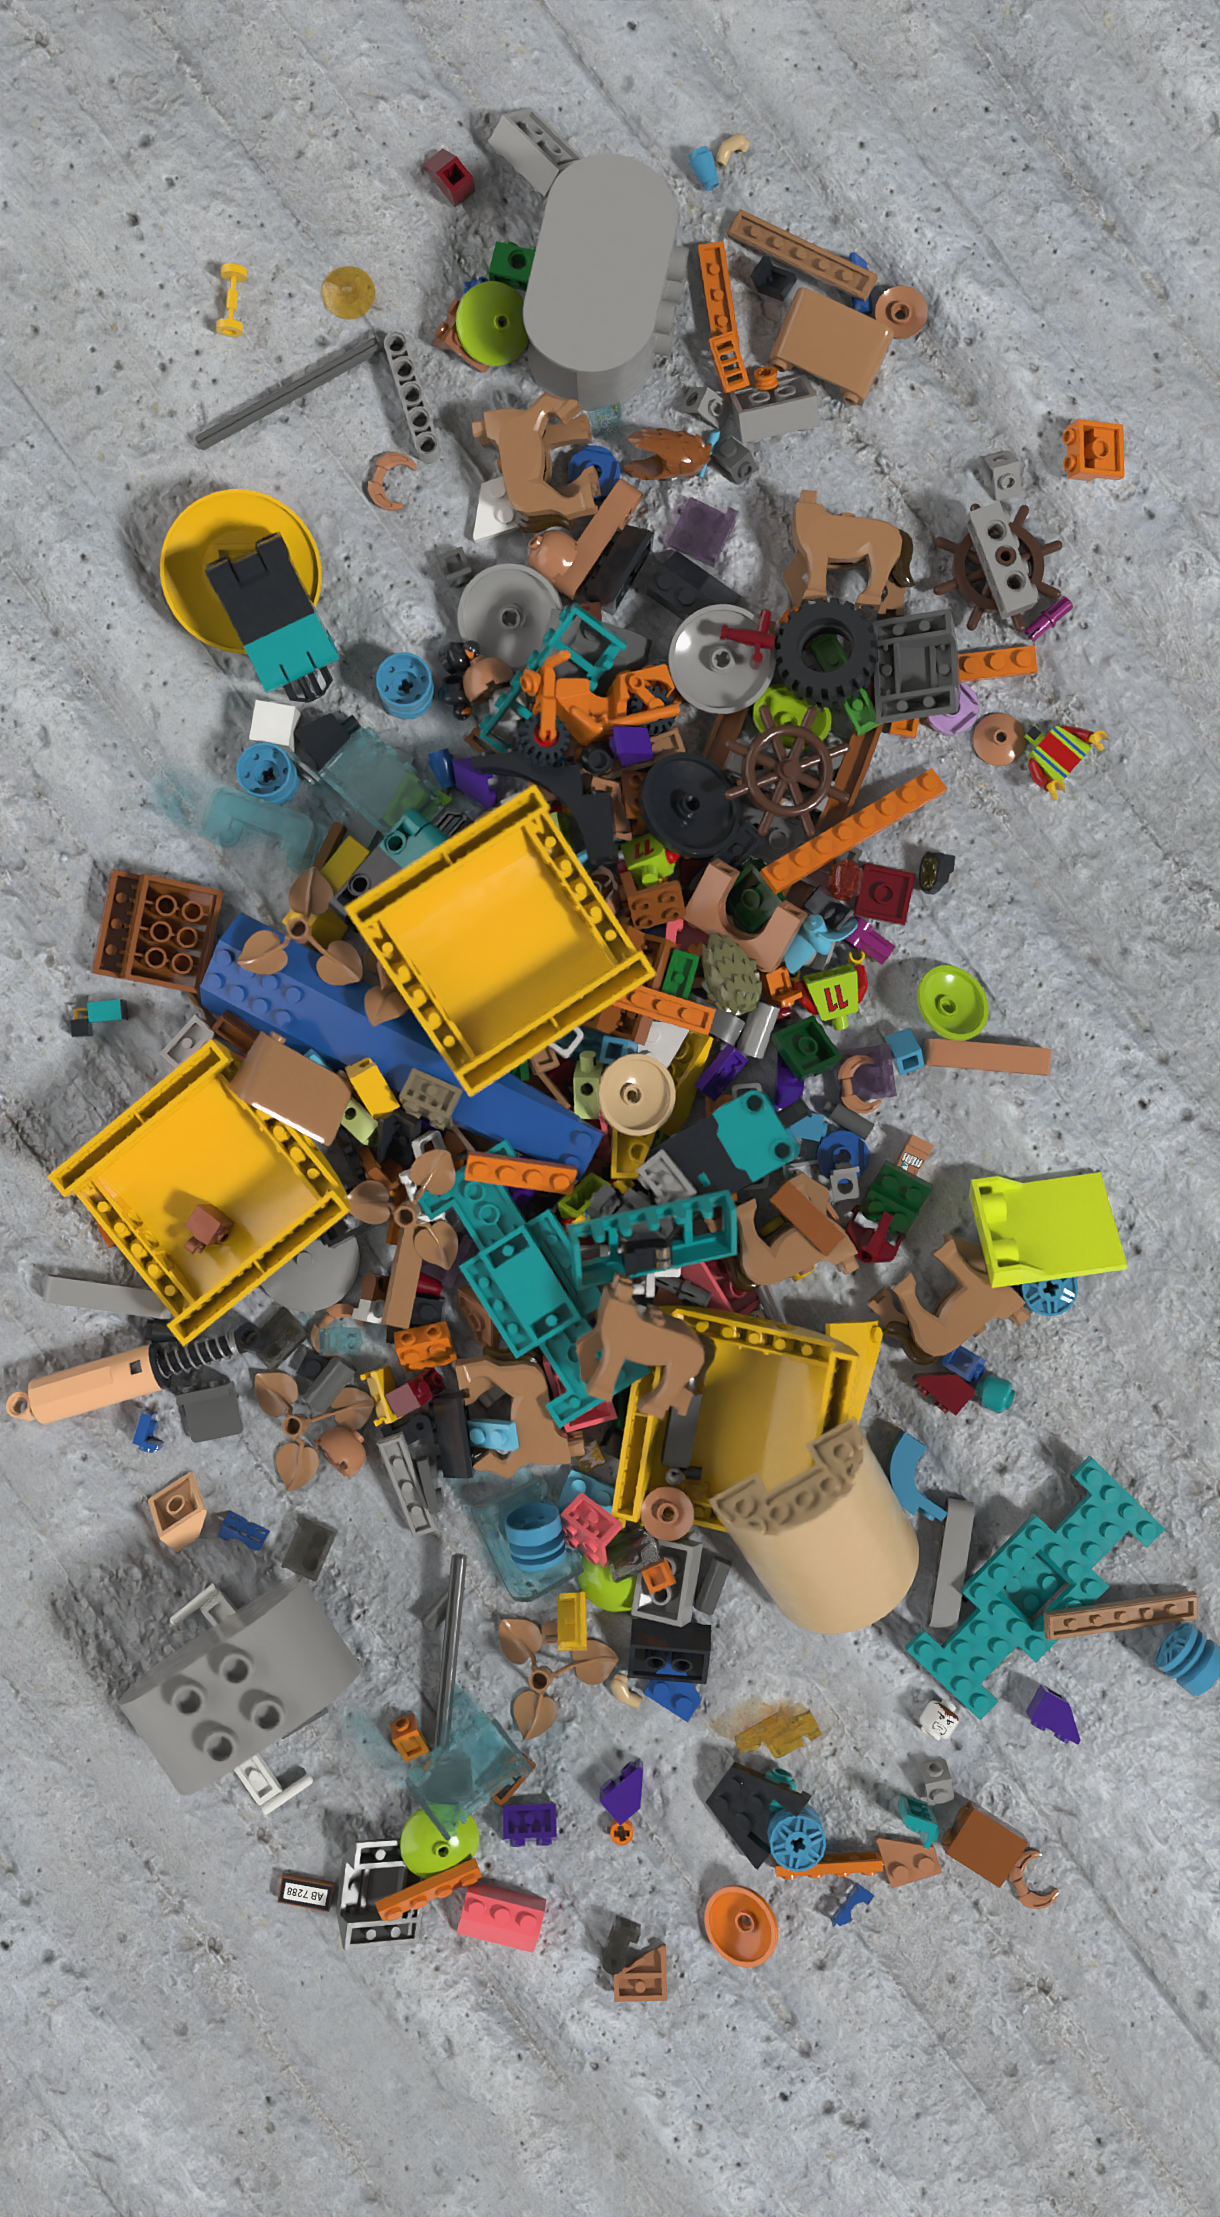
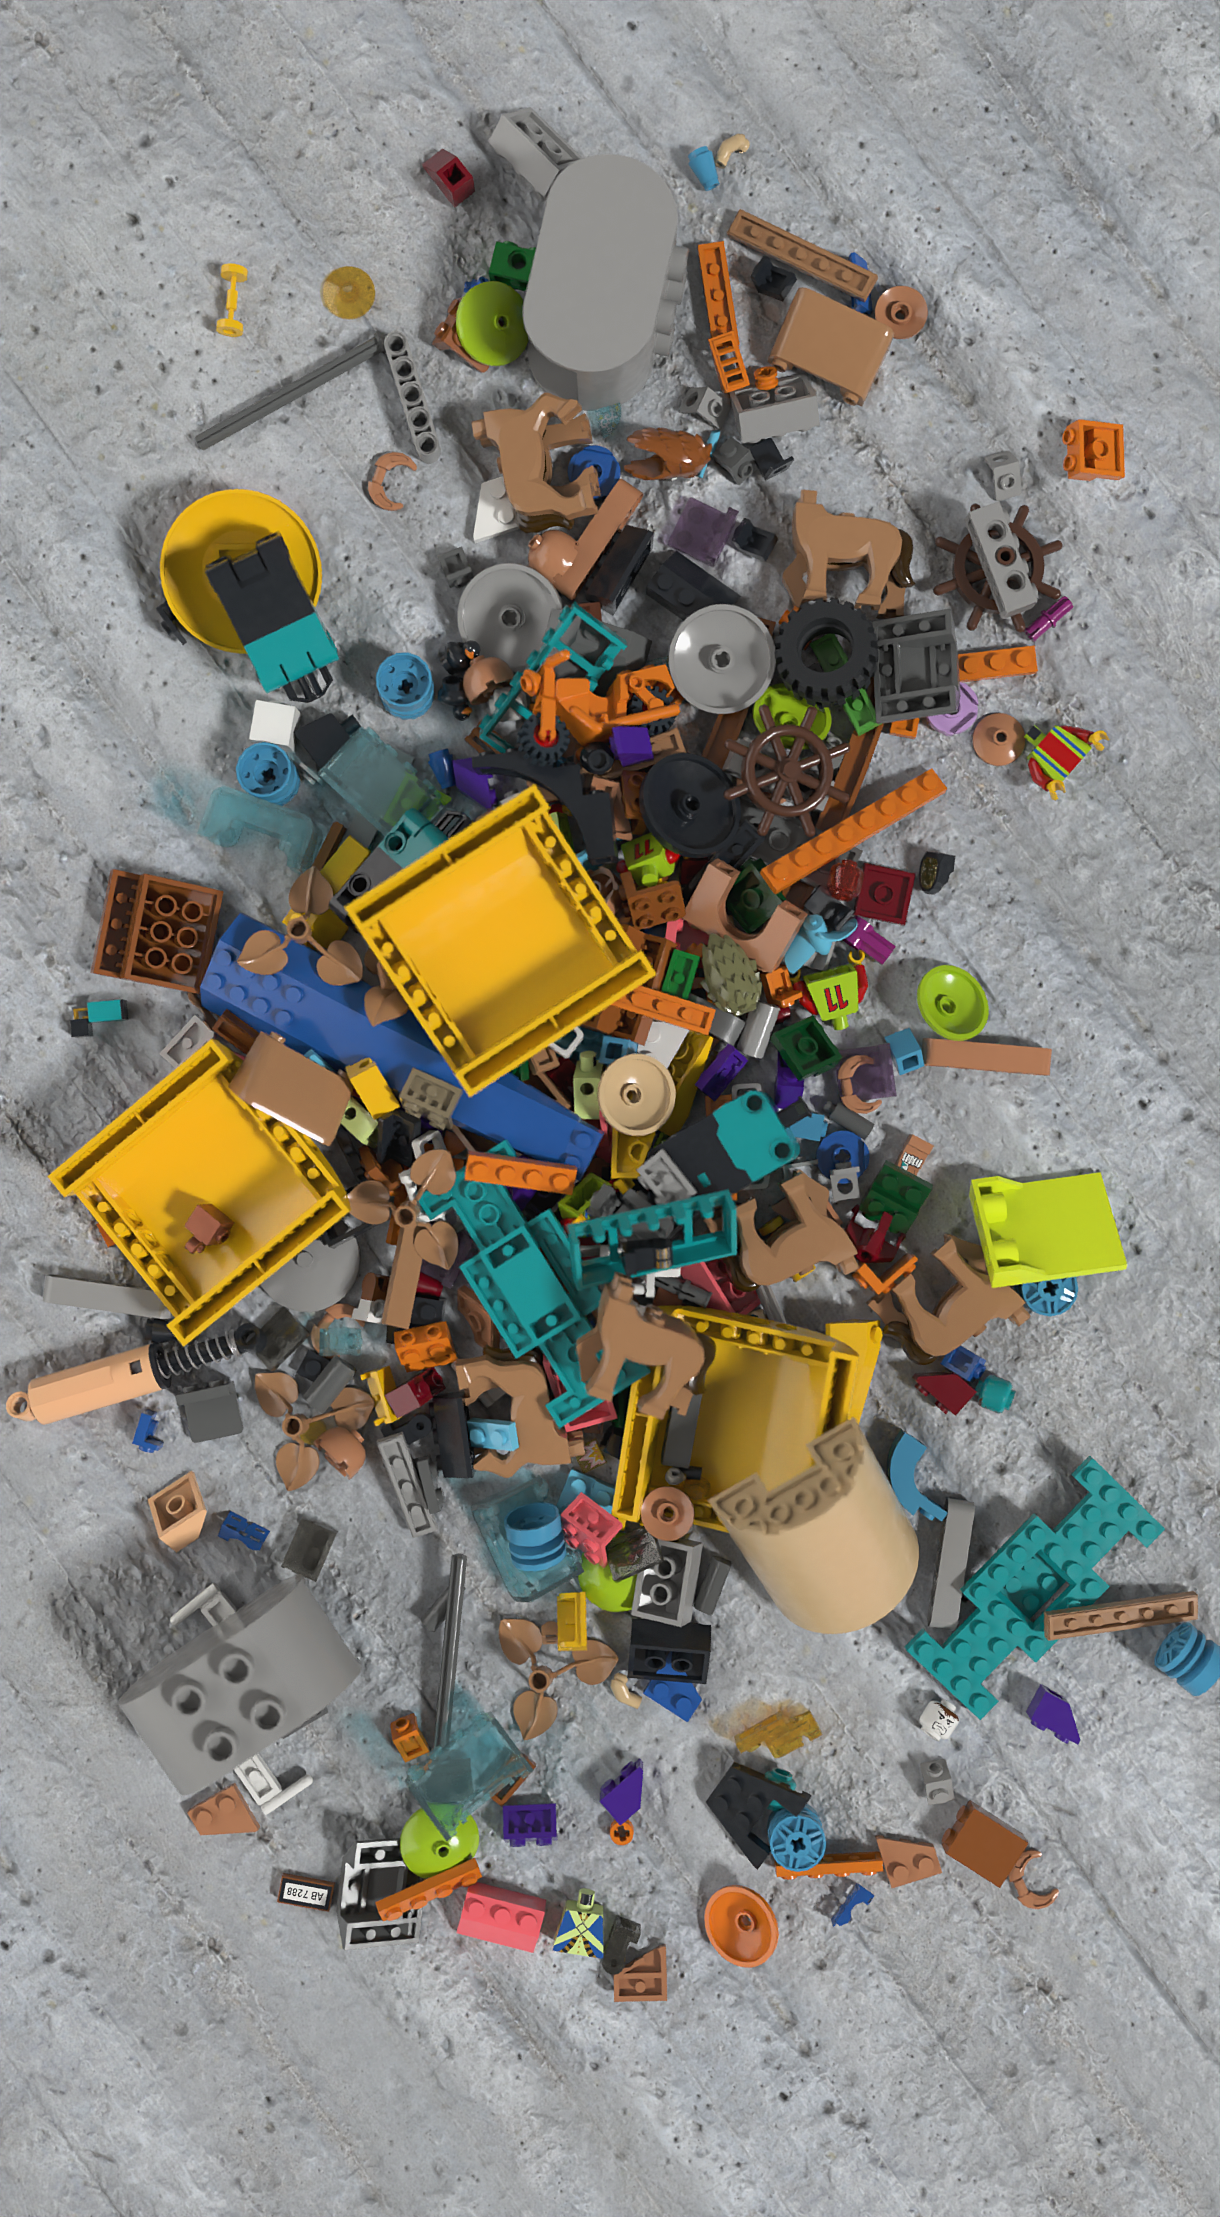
(168, 625): none -> black bracket
(224, 1814): none -> nougat wing
(314, 1431): none -> clear yellow tile
(581, 1927): none -> torso
(658, 1577): orange tile -> none
(749, 637): dark red piece -> none
(753, 540): none -> black bracket
(769, 459): none -> black bracket
(806, 1218): dark orange tile -> none
(885, 1282): none -> orange bracket
(919, 1818): teal bracket -> none

